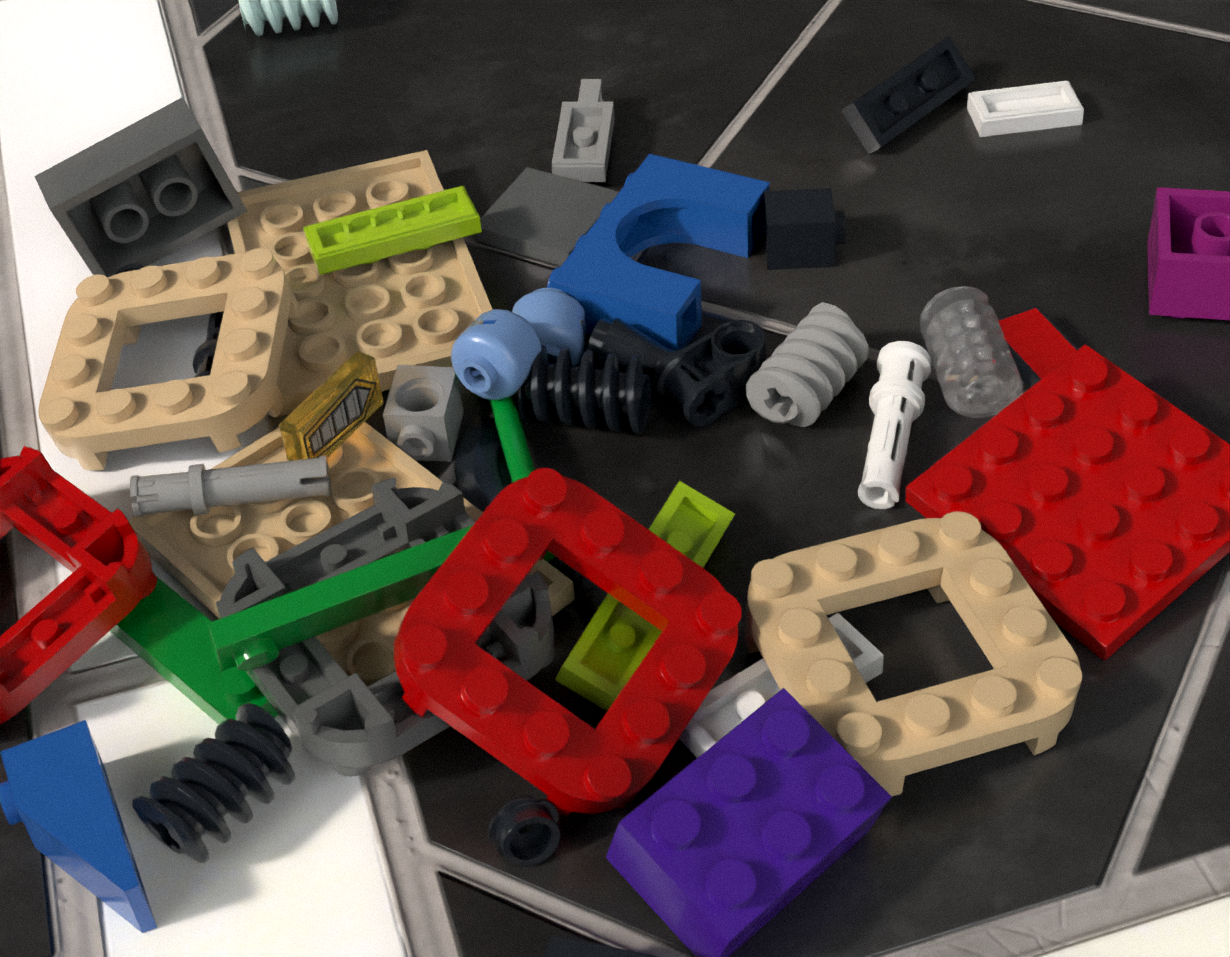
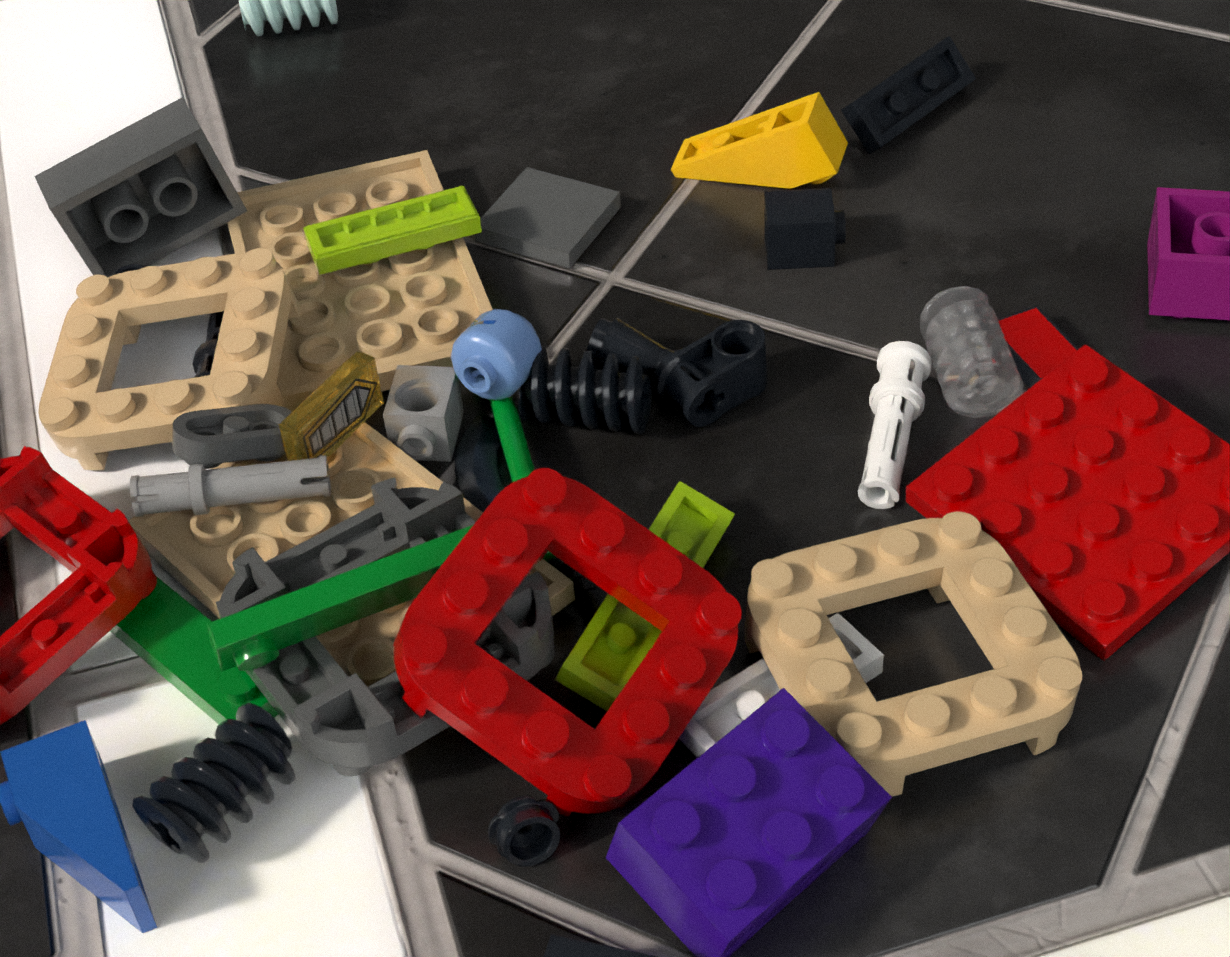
(229, 434): none -> dark grey plate
(557, 321): medium blue head -> none
(584, 135): light grey hinge -> none
(656, 207): blue arch -> none
(769, 149): none -> yellow slope
(808, 368): light grey piece -> none
(1025, 108): white tile -> none

